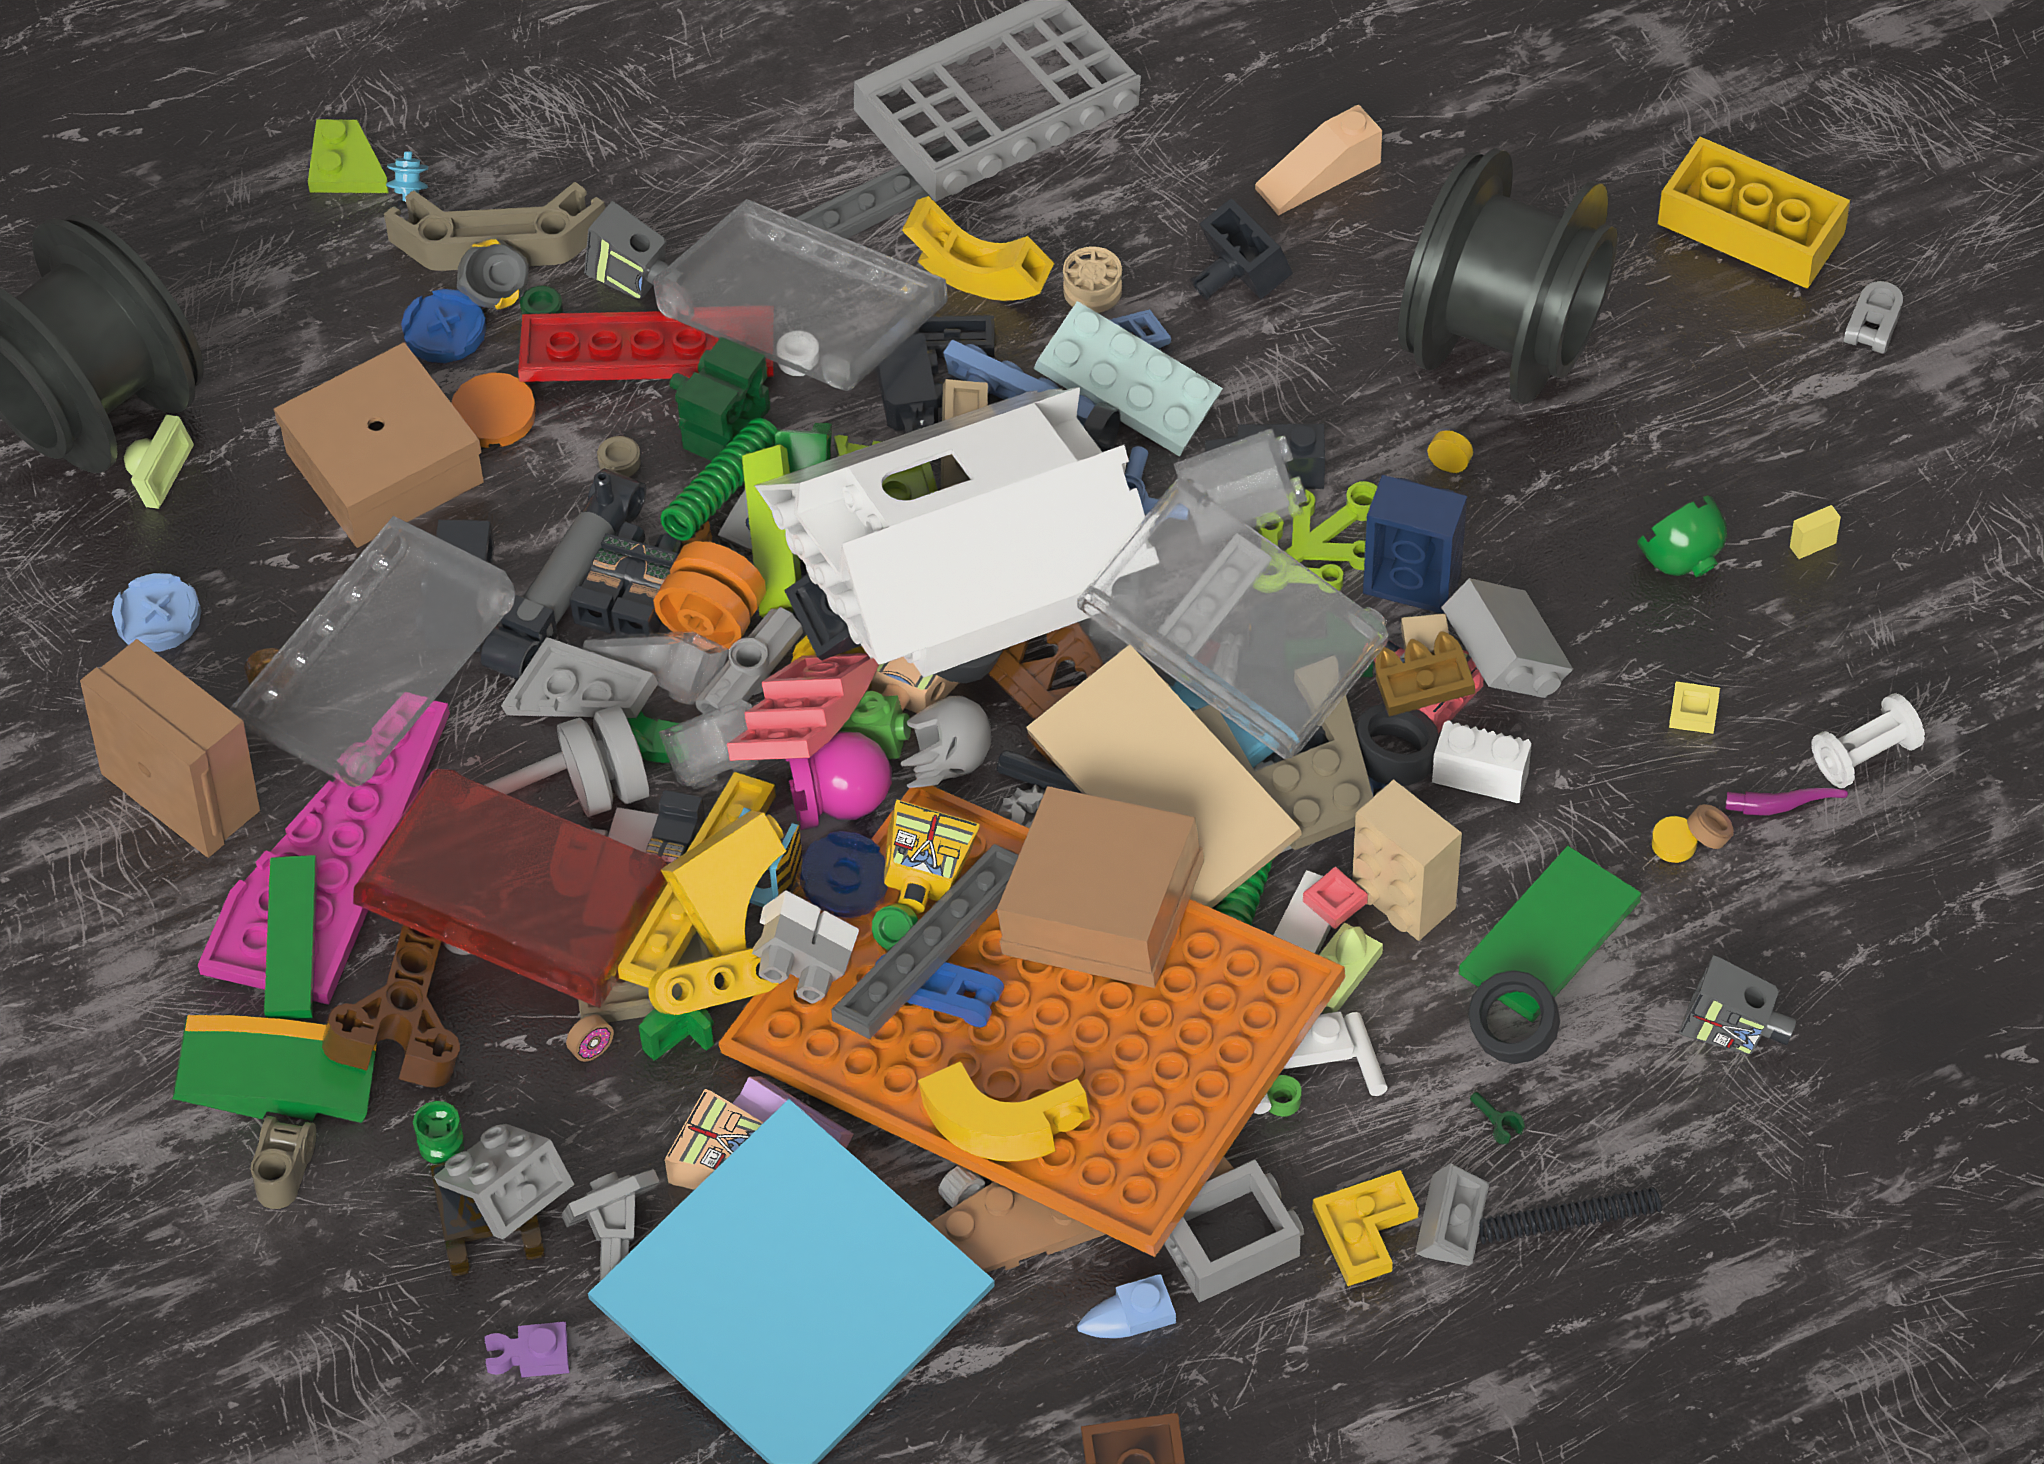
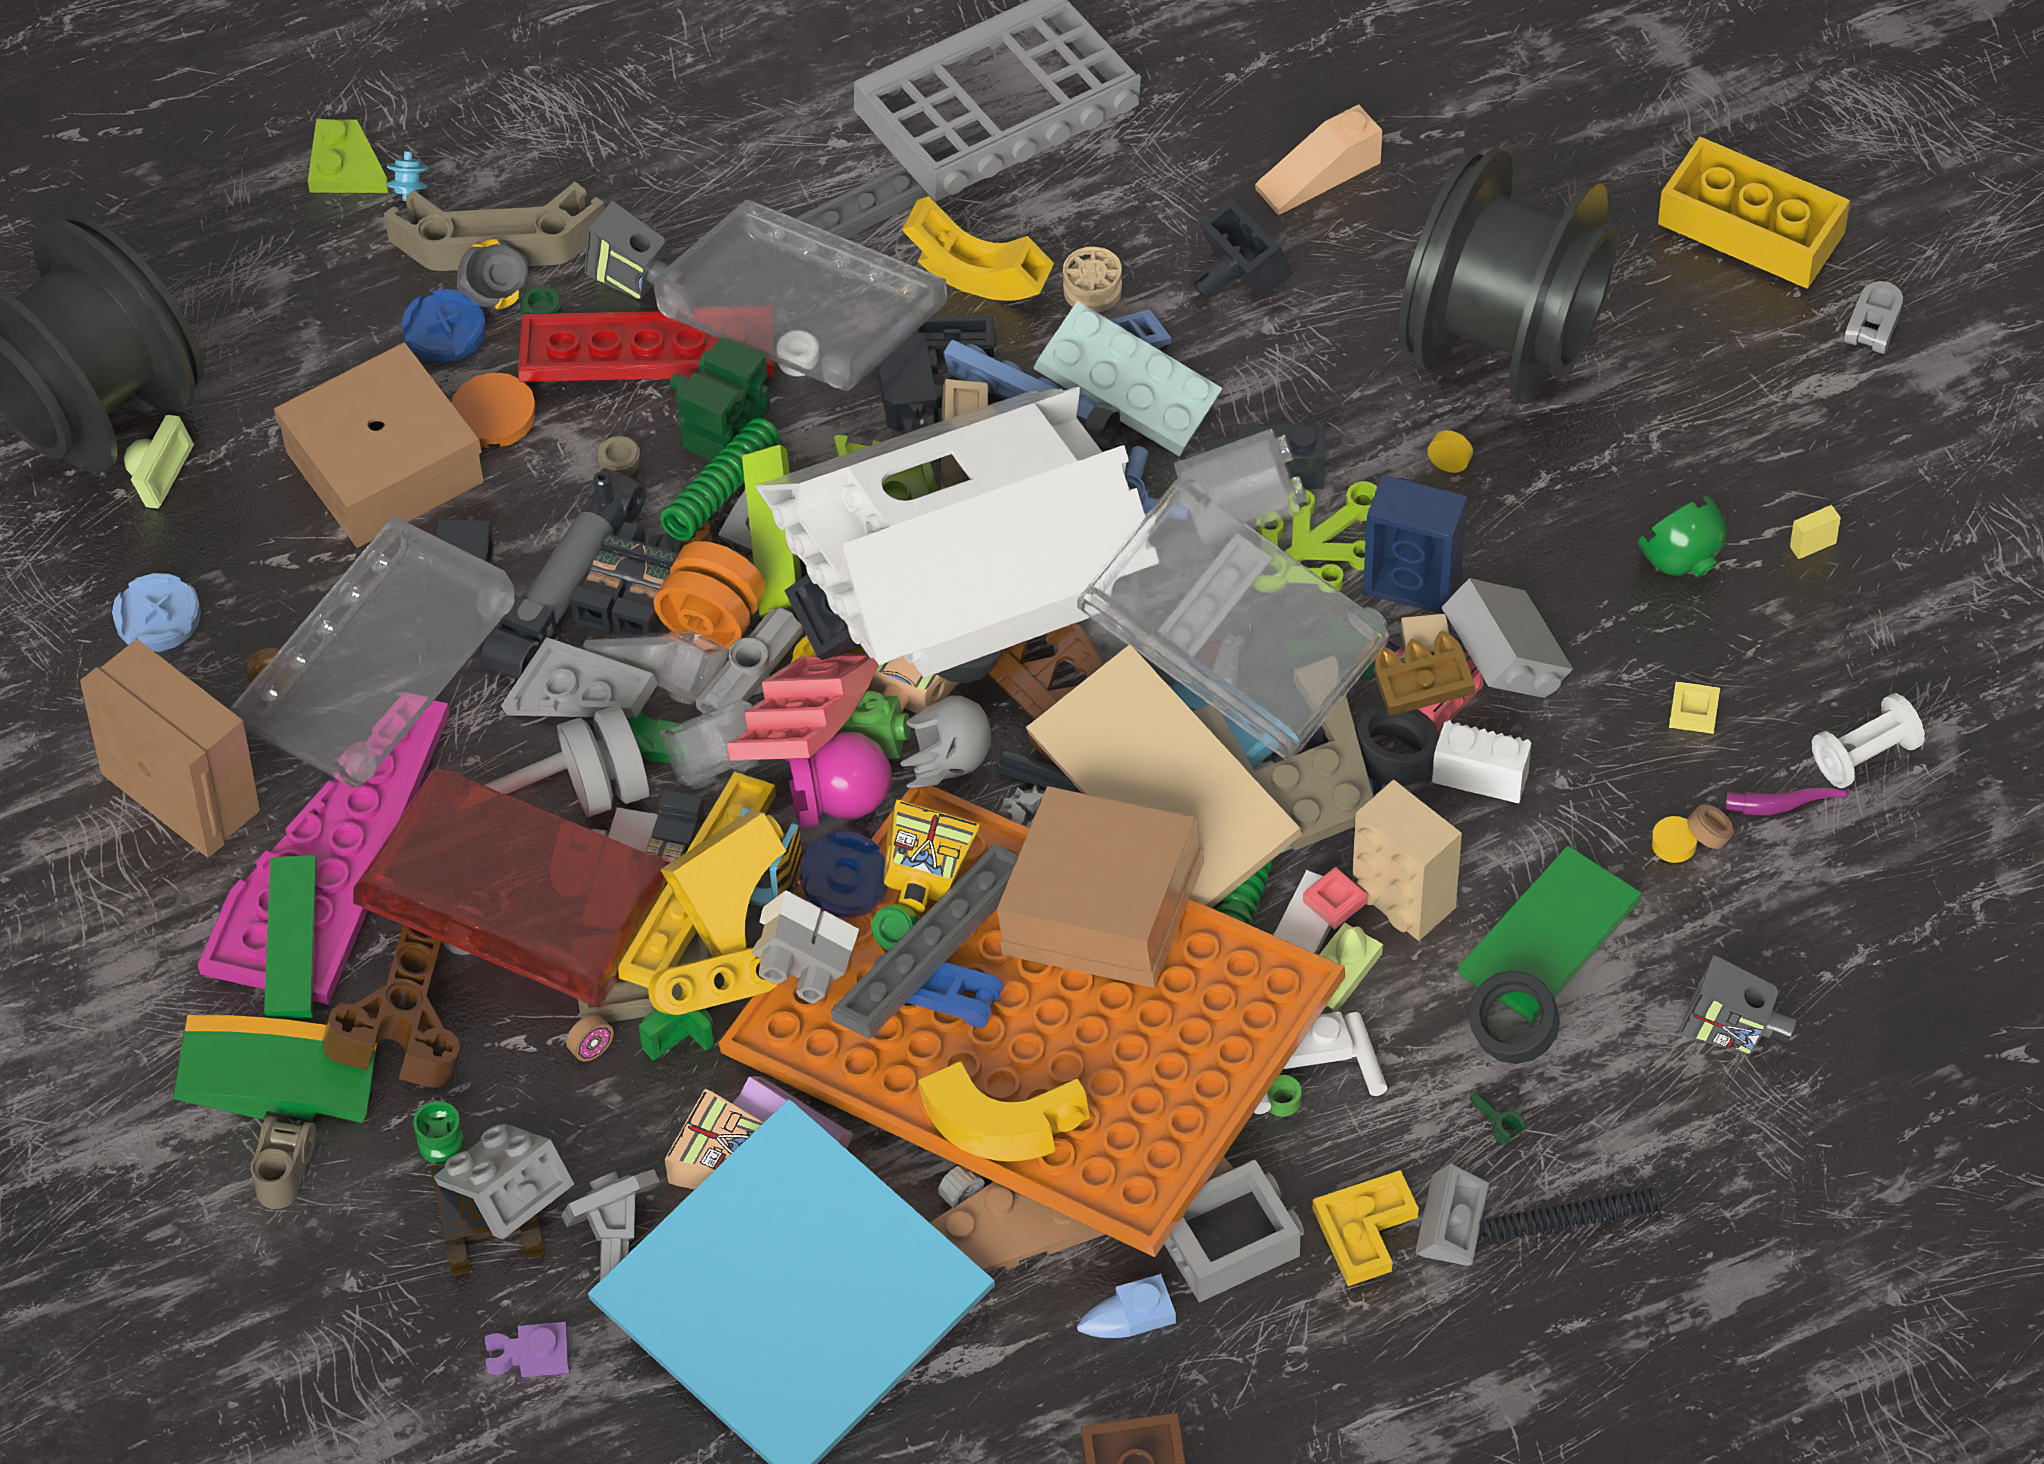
(806, 447): green panel -> none

